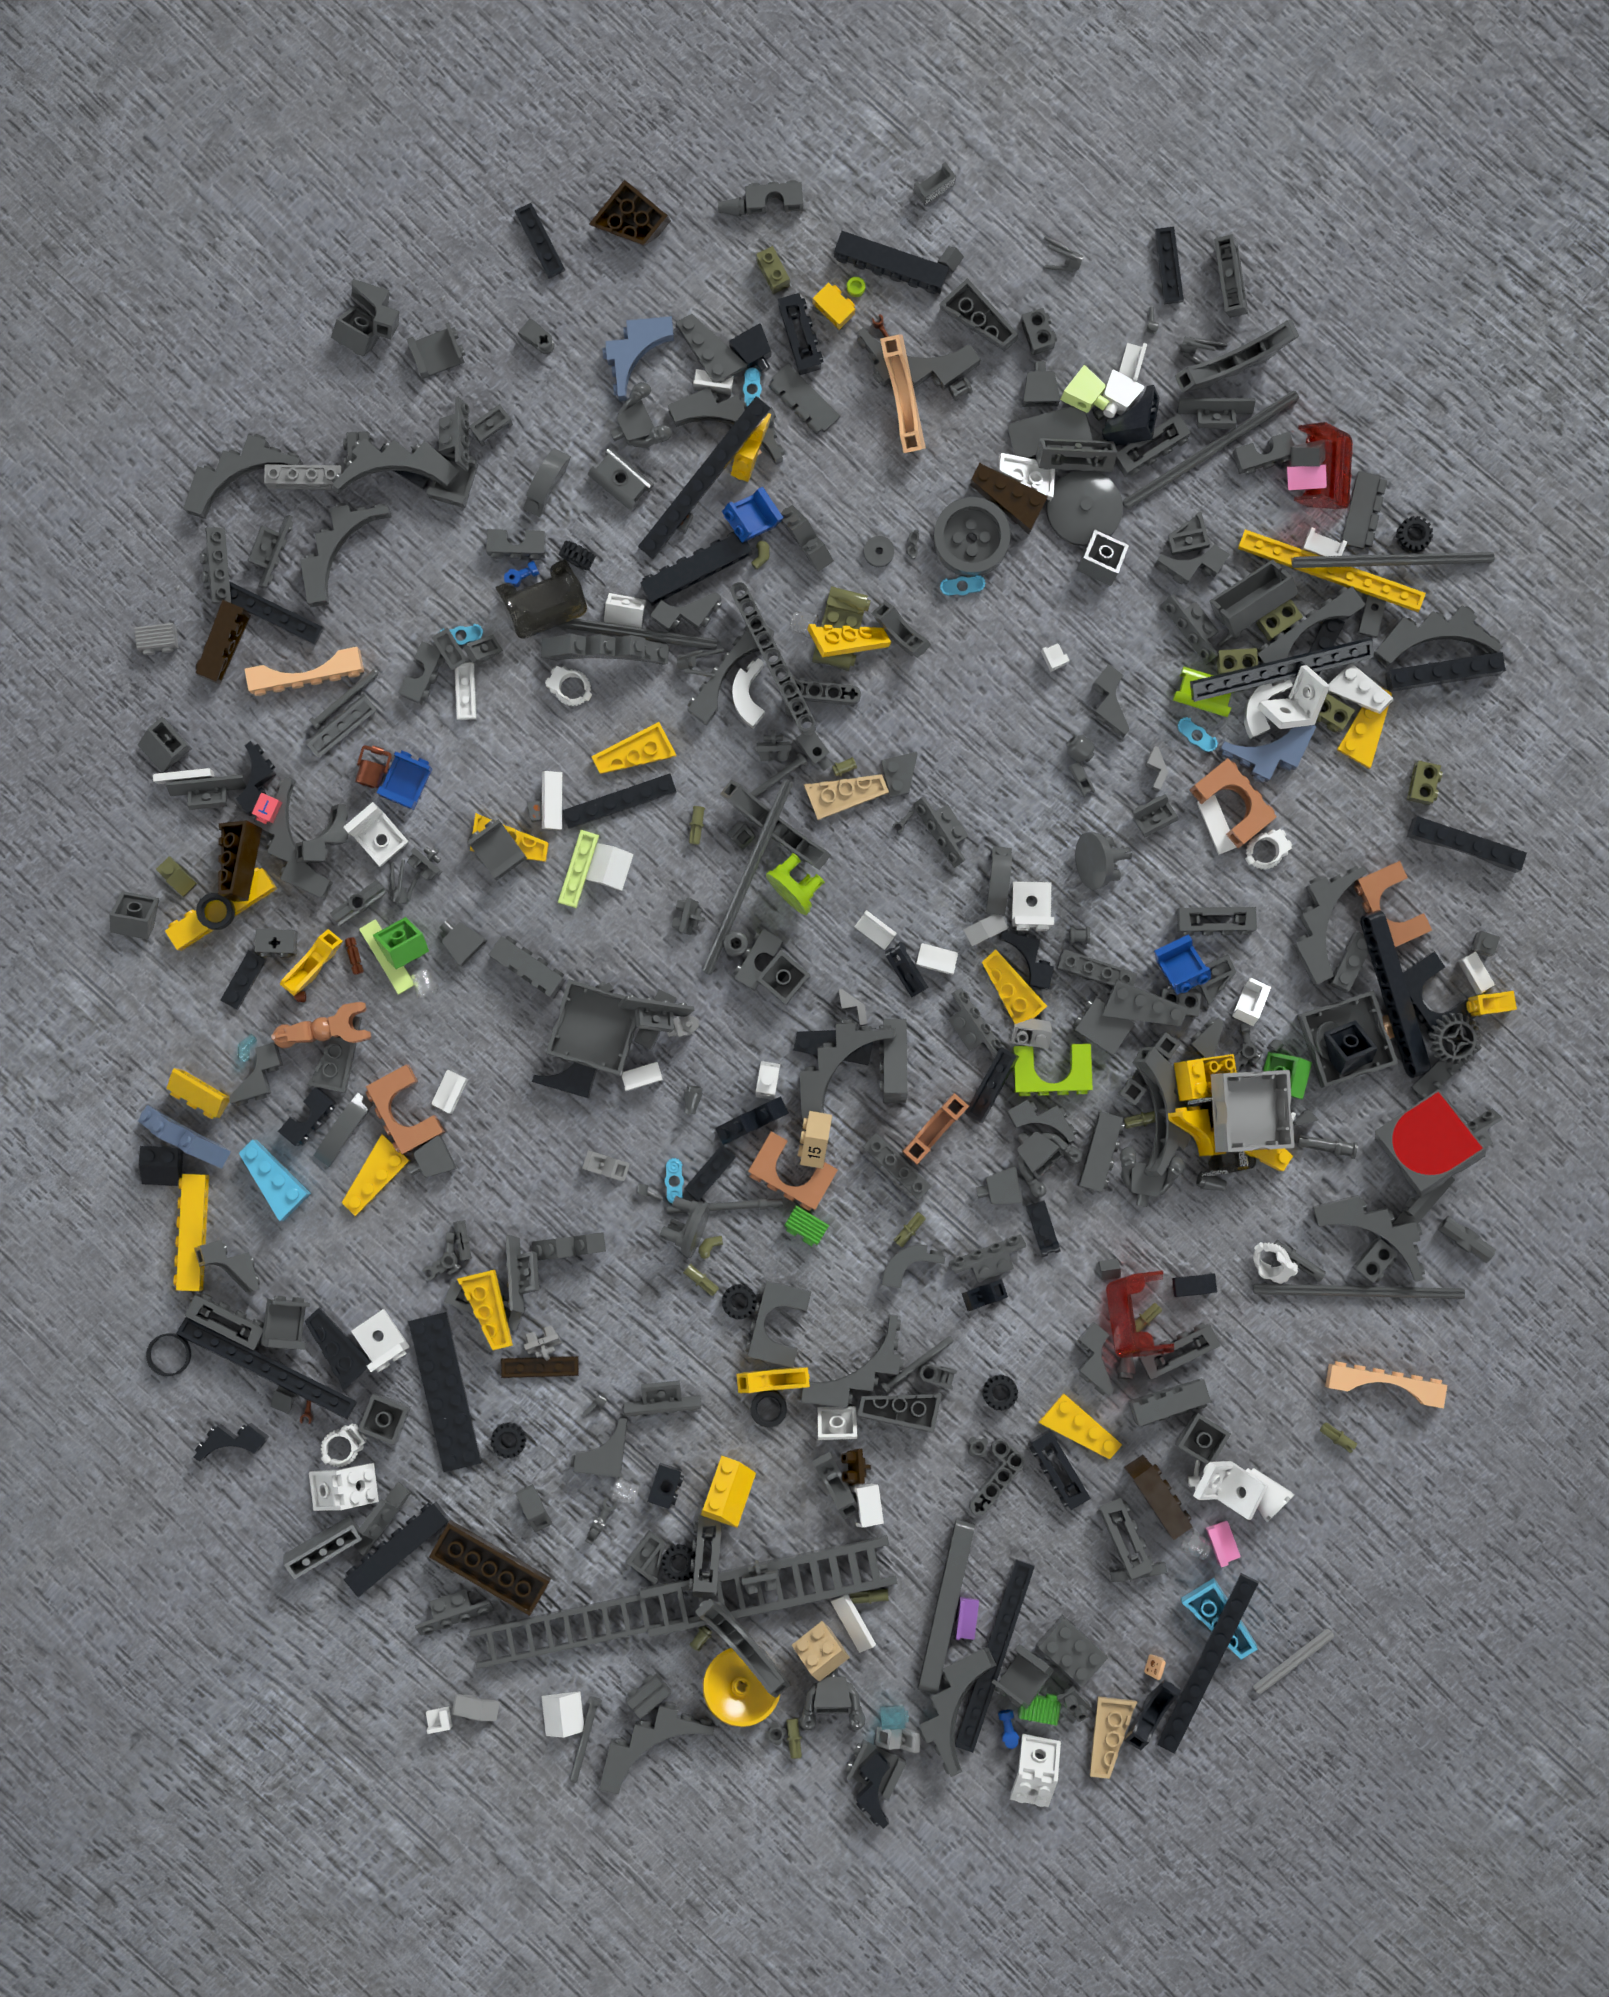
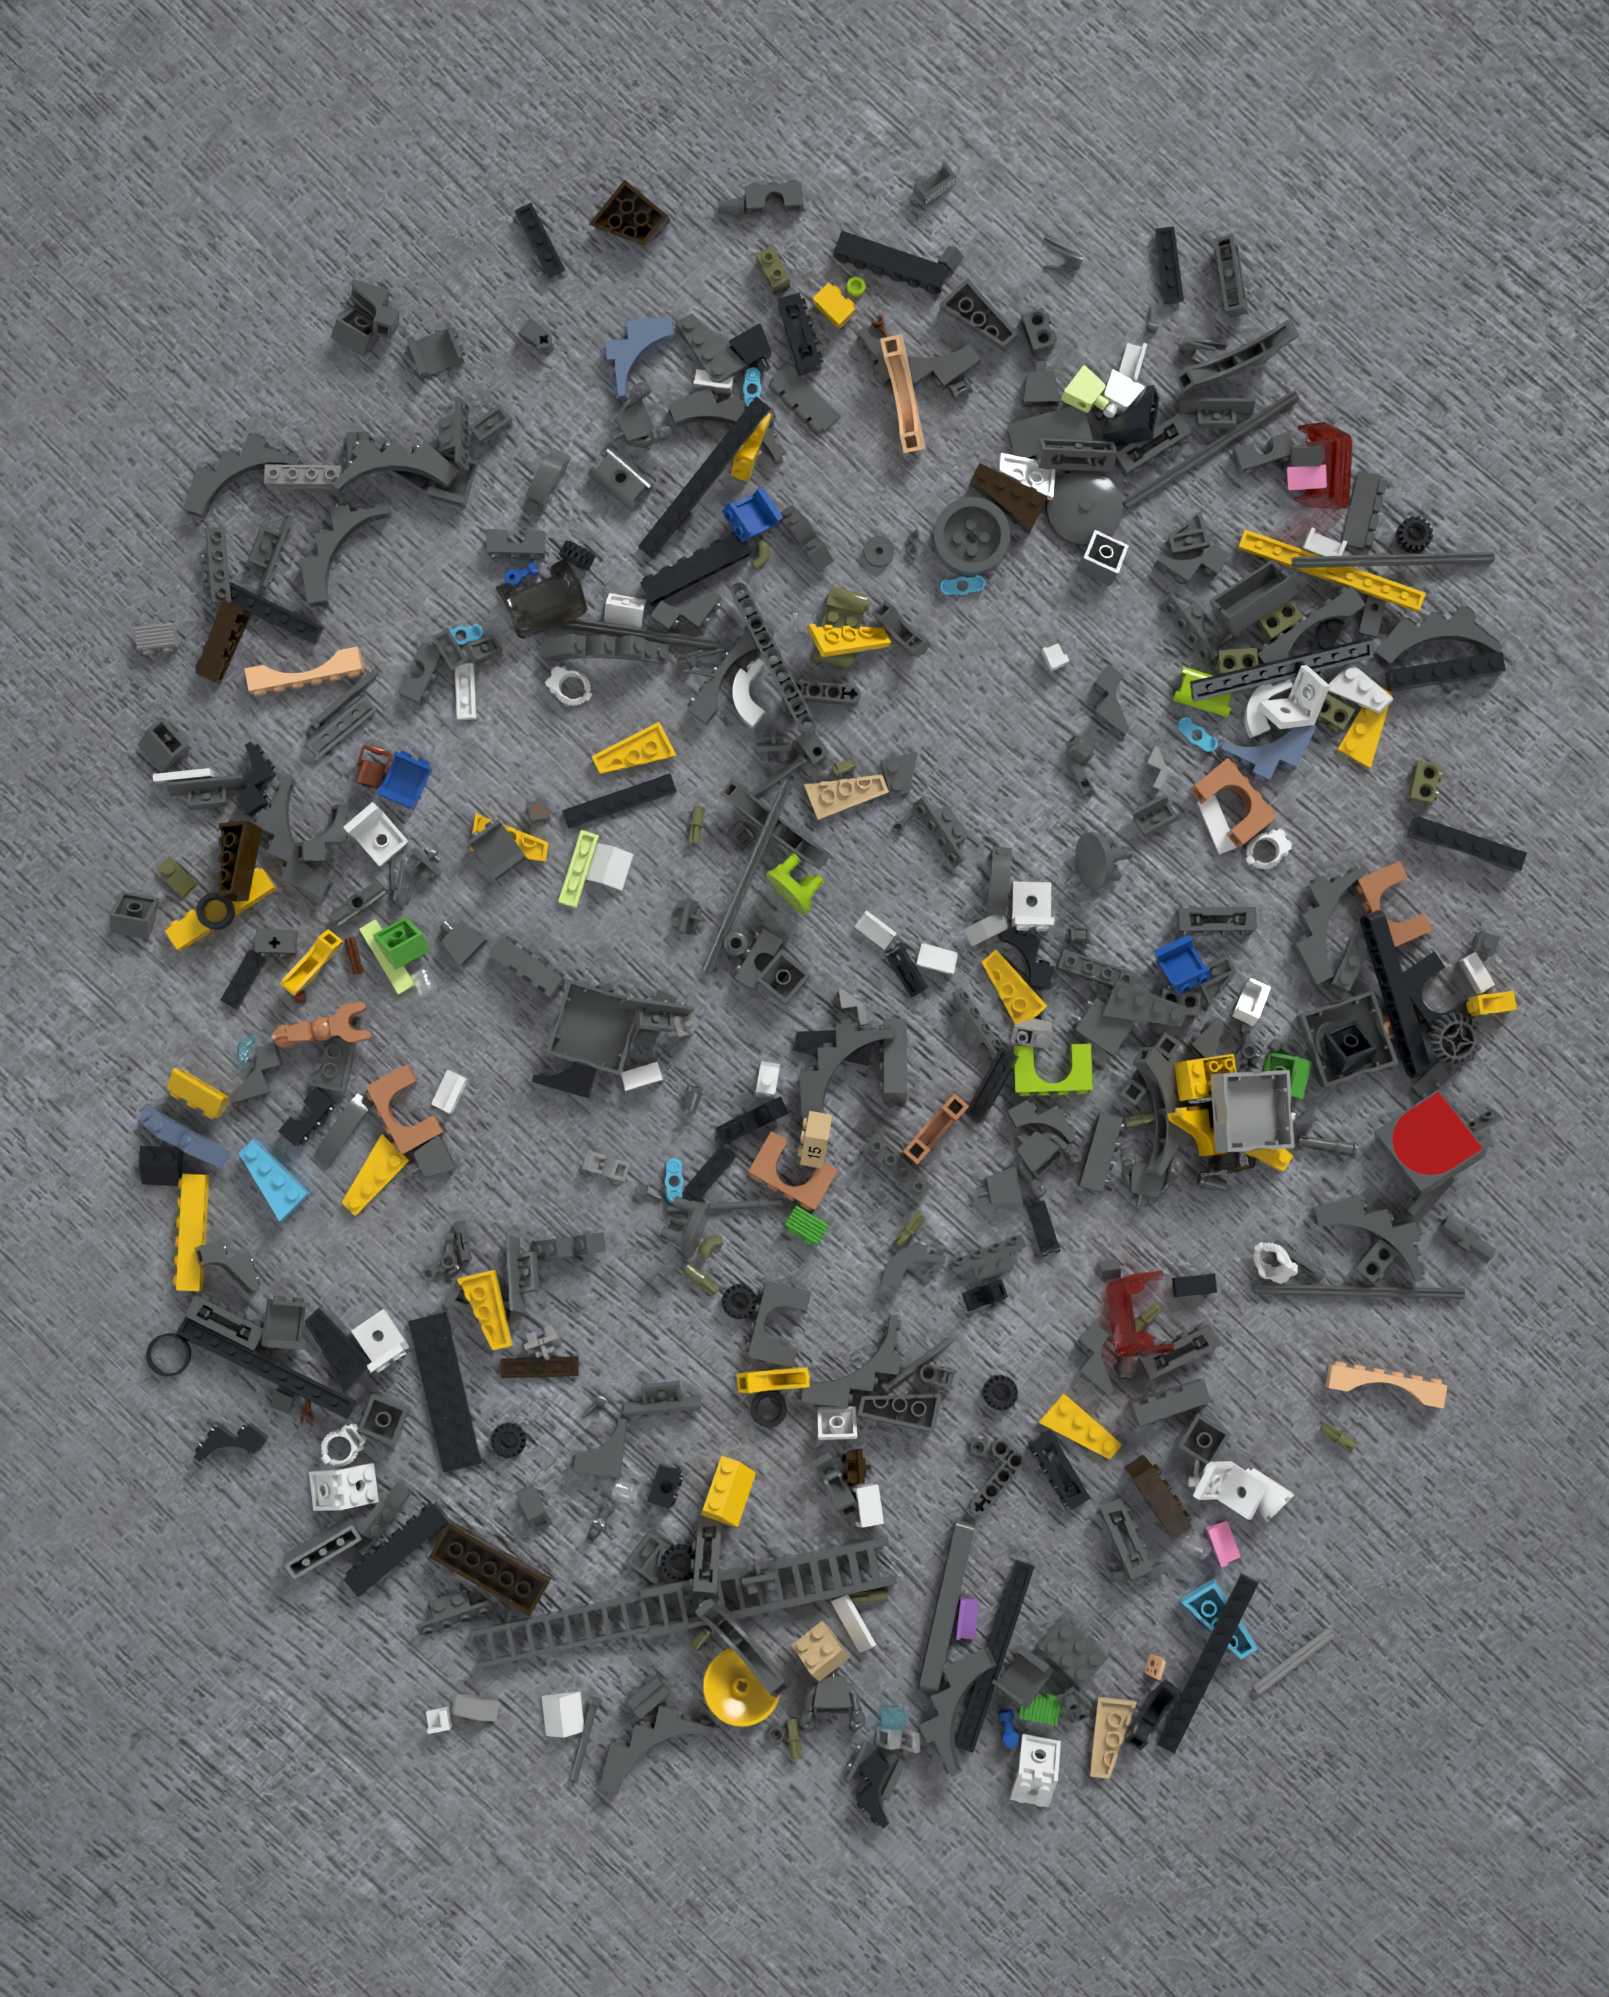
(266, 808): coral brick -> none
(551, 800): white tile -> none

